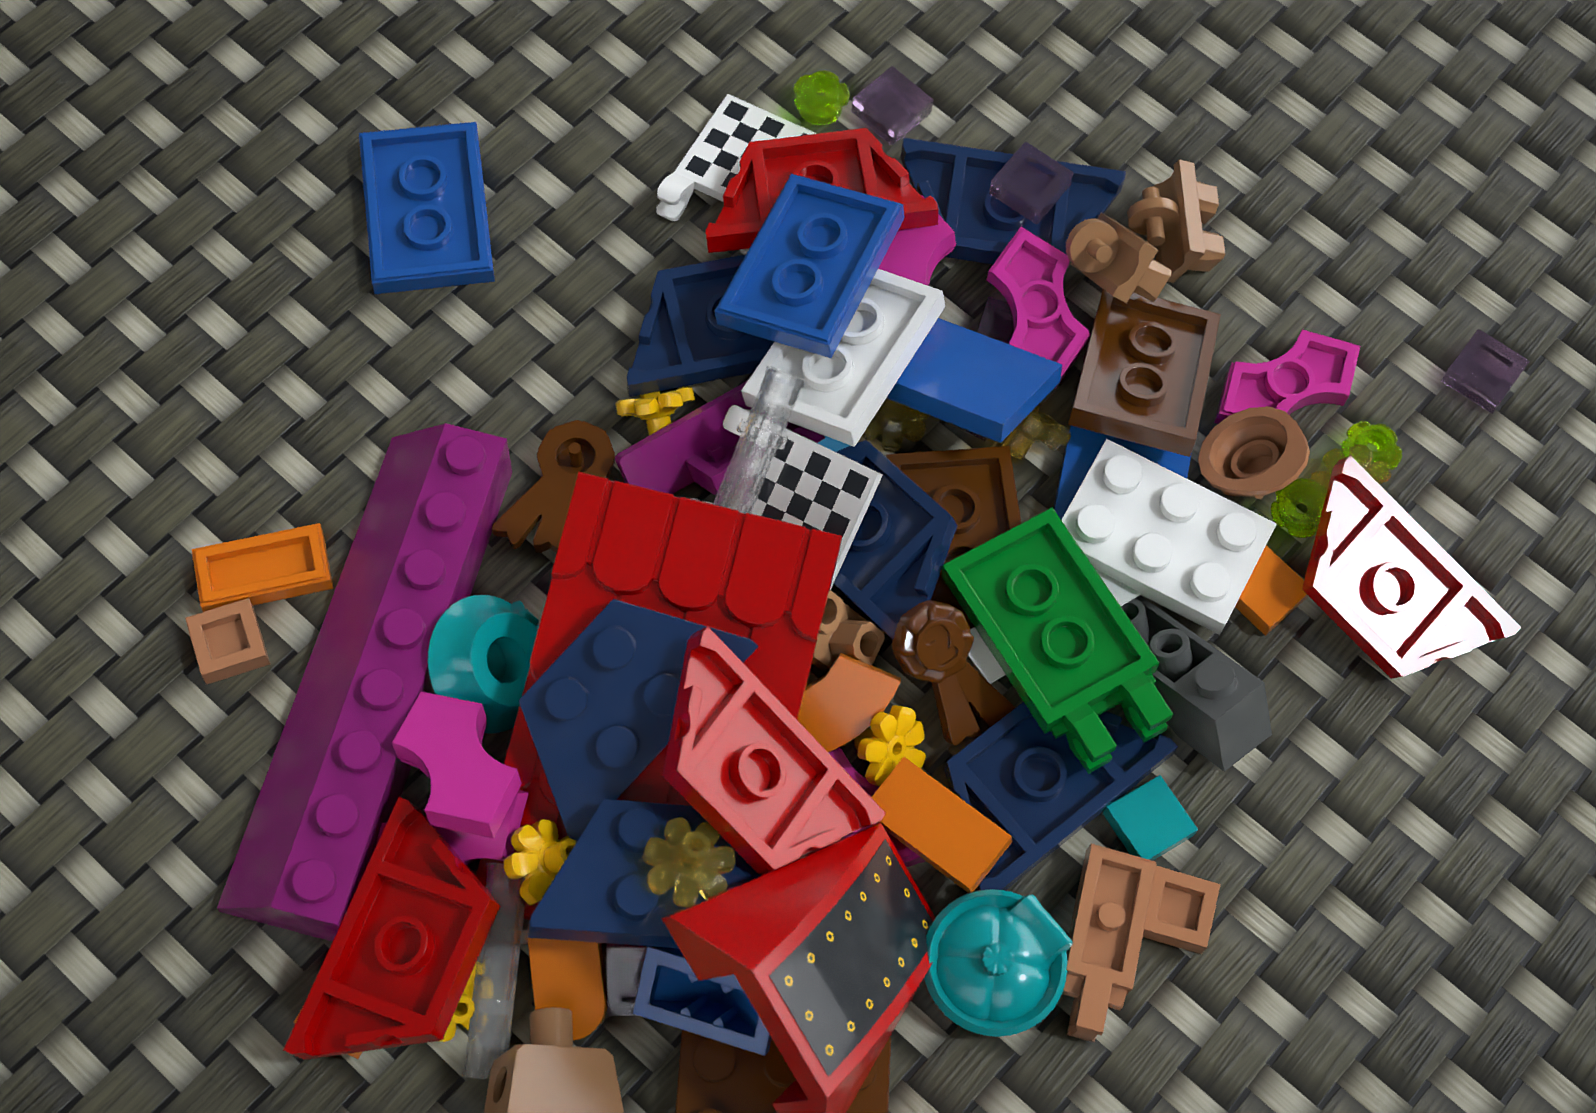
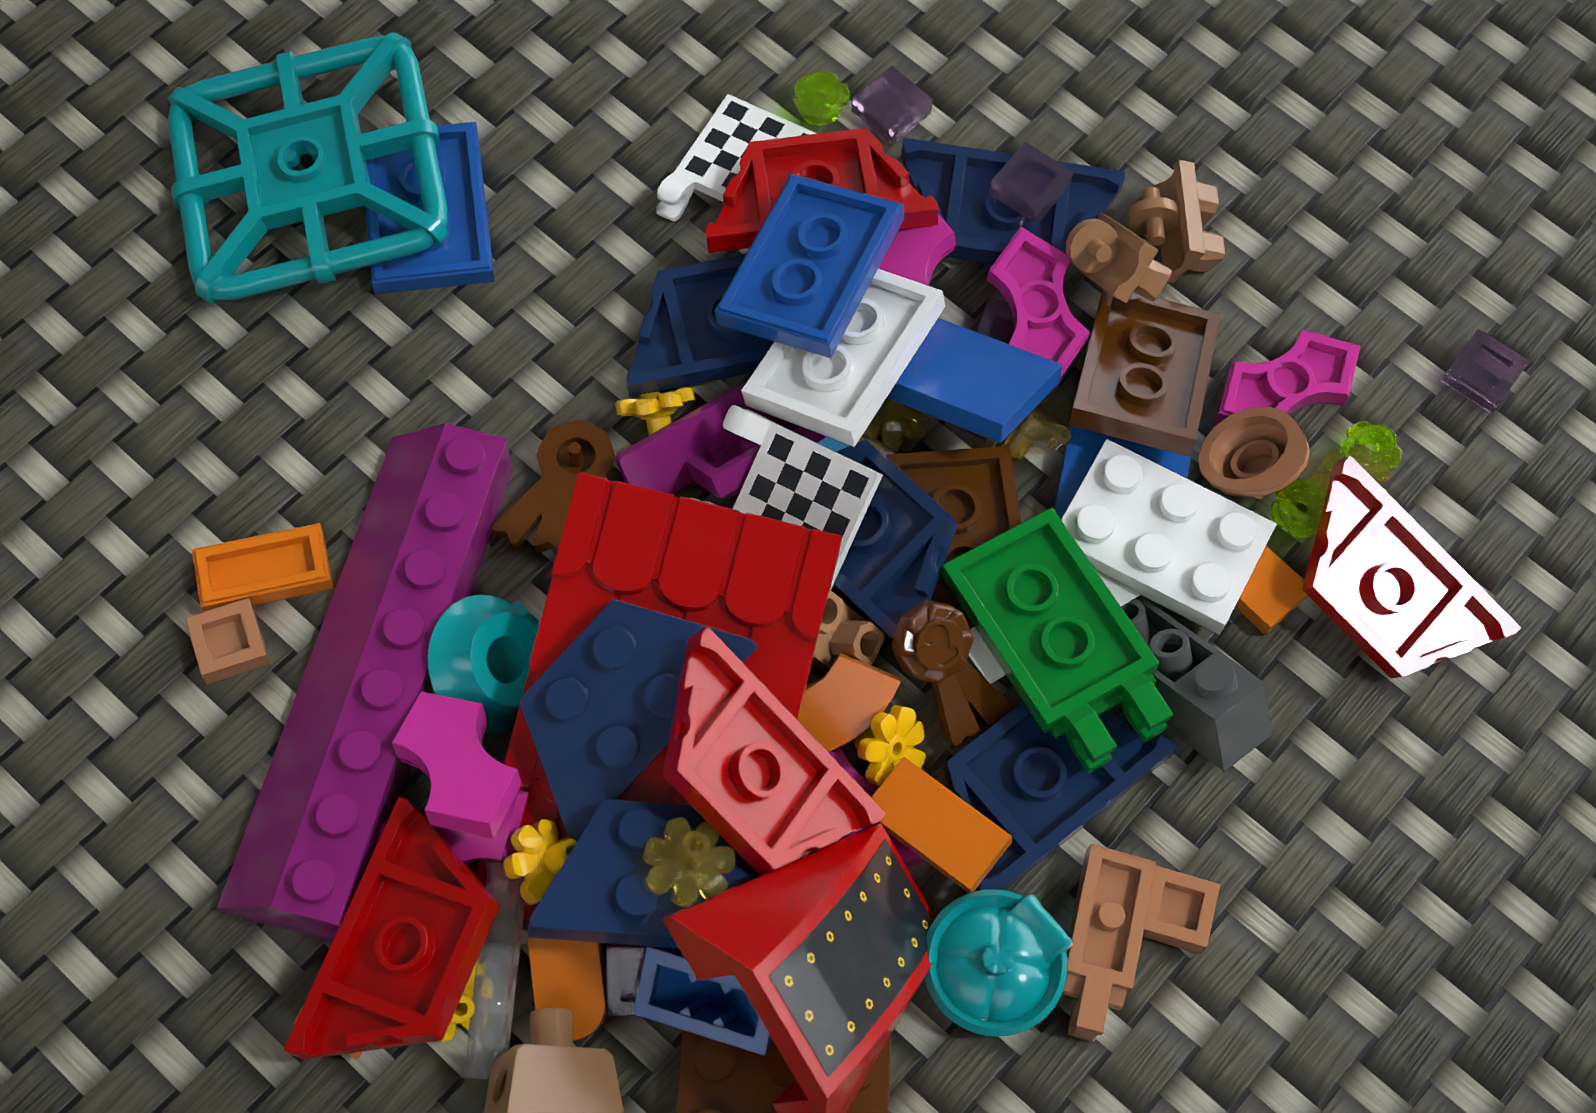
(333, 184): none -> teal plate
(759, 440): clear pin -> none
(1150, 820): teal tile -> none

